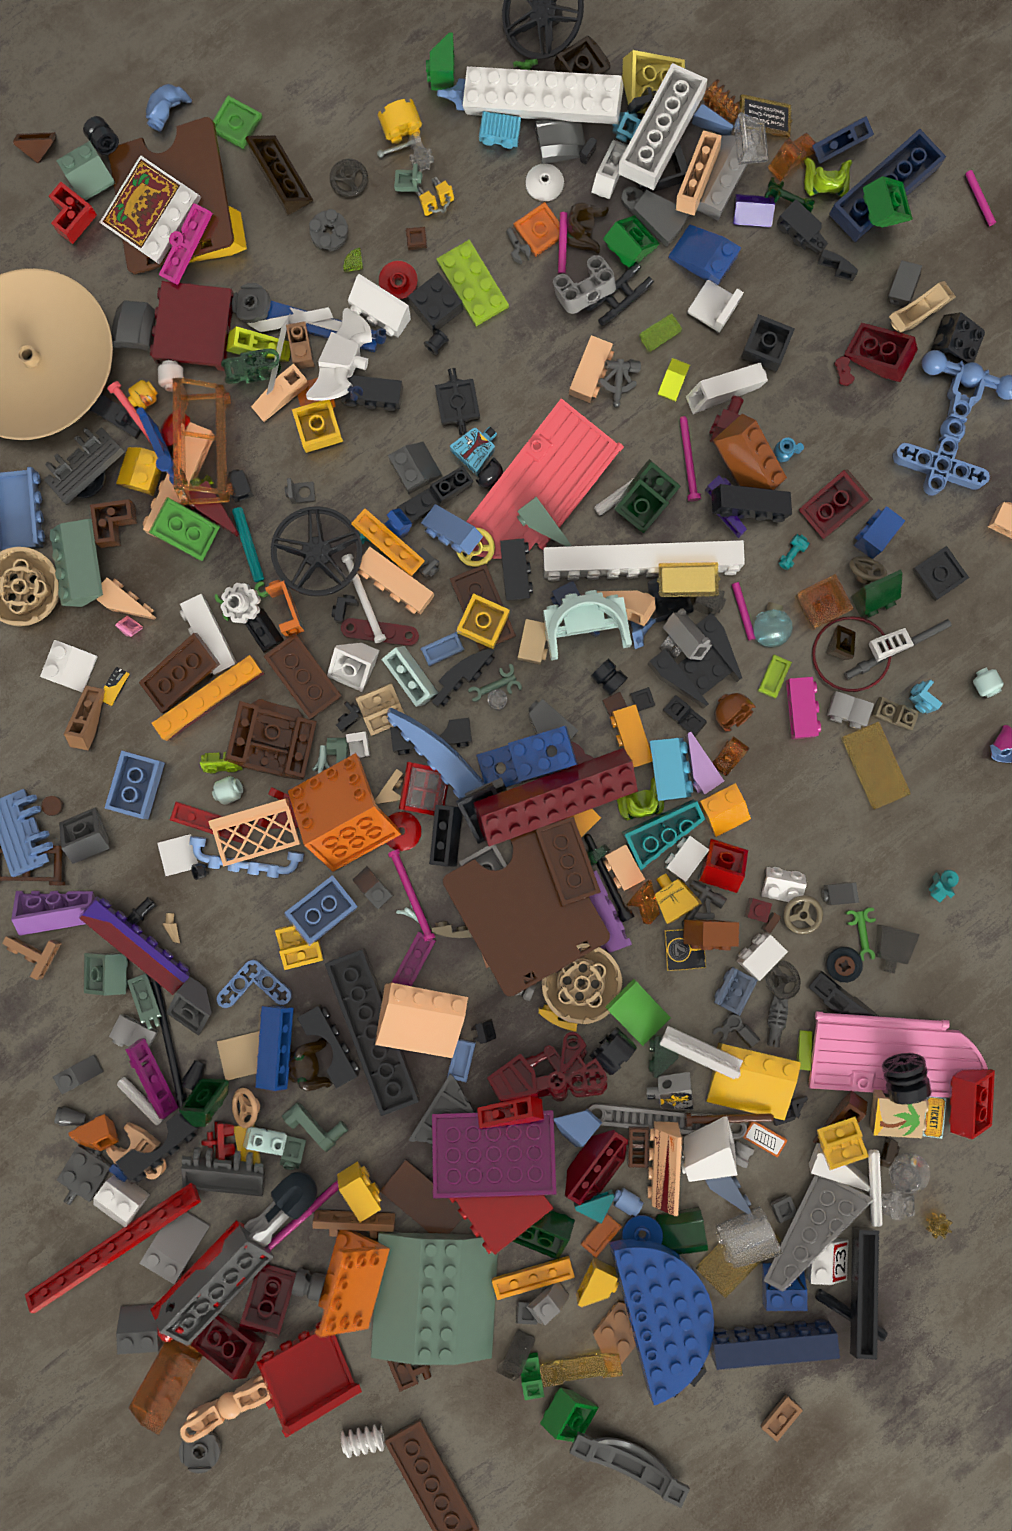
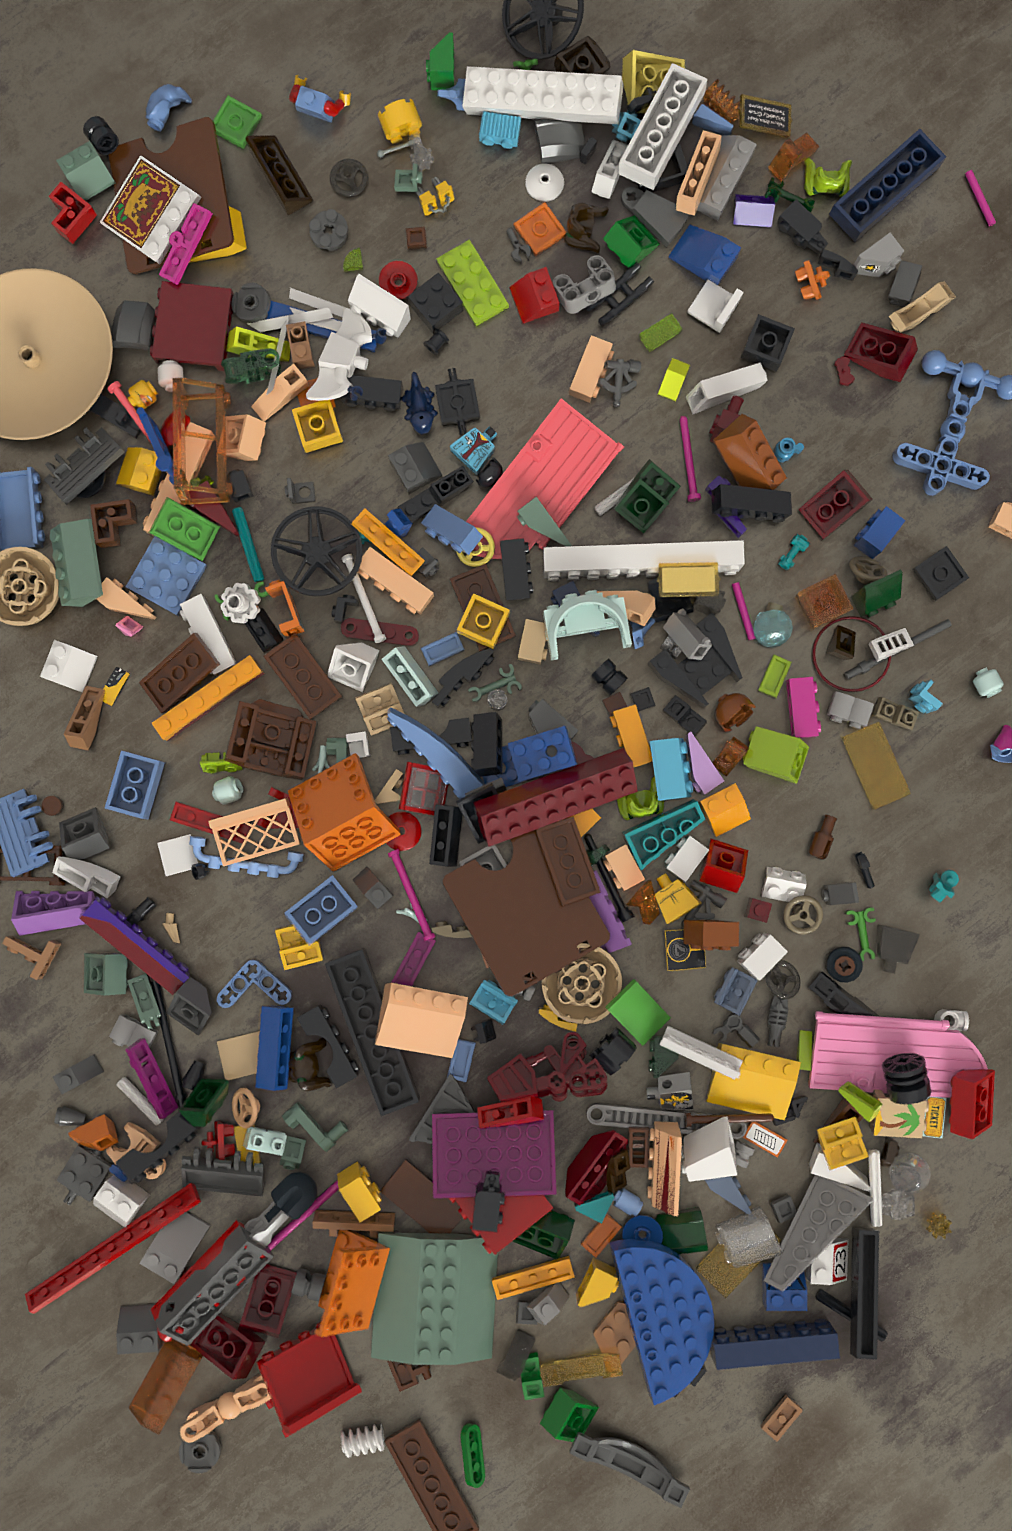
(34, 144): reddish brown slope -> none
(86, 876): none -> white slope
(166, 575): none -> medium blue plate
(244, 437): none -> light nougat slope
(316, 102): none -> torso
(316, 302): none -> white sticker
(346, 720): black bracket -> none
(419, 410): none -> dark blue animal
(472, 1455): none -> green plate
(487, 744): none -> black brick
(487, 1203): none -> black hinge
(493, 1001): none -> medium azure bracket
(535, 295): none -> red slope
(562, 243): dark pink bar -> none
(578, 1127): medium blue slope -> none
(616, 1171): none -> dark brown slope
(750, 140): clear slope -> none
(771, 923): reddish brown tile -> none
(776, 754): none -> lime slope
(806, 272): none -> orange hips
(823, 839): none -> reddish brown arm
(843, 139): dark blue slope -> none
(861, 1101): none -> lime slope
(863, 863): none -> black bar
(880, 257): none -> light grey slope
(887, 202): green slope -> none
(958, 1021): none -> white piece
(959, 336): black bracket -> none

